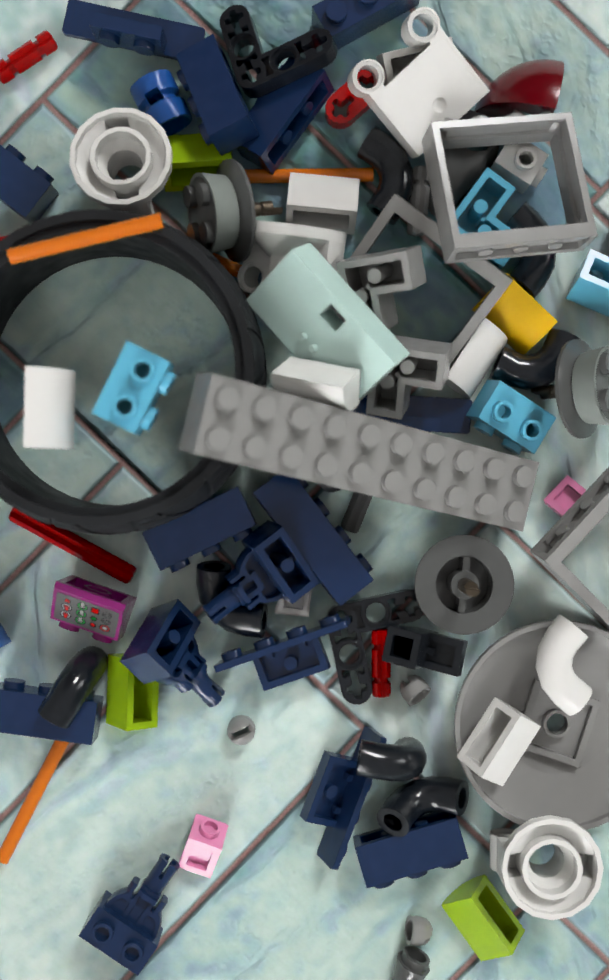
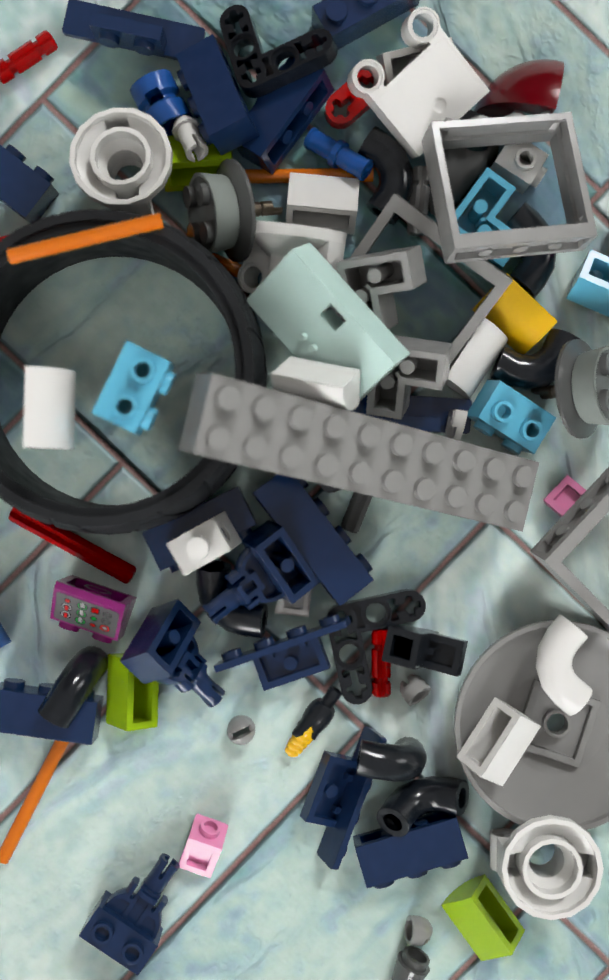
(187, 133): none -> white pin
(204, 543): none -> white torso
(313, 722): none -> black piece
(338, 154): none -> blue pin
(455, 424): none -> white tile
(464, 584): dark grey piece -> none

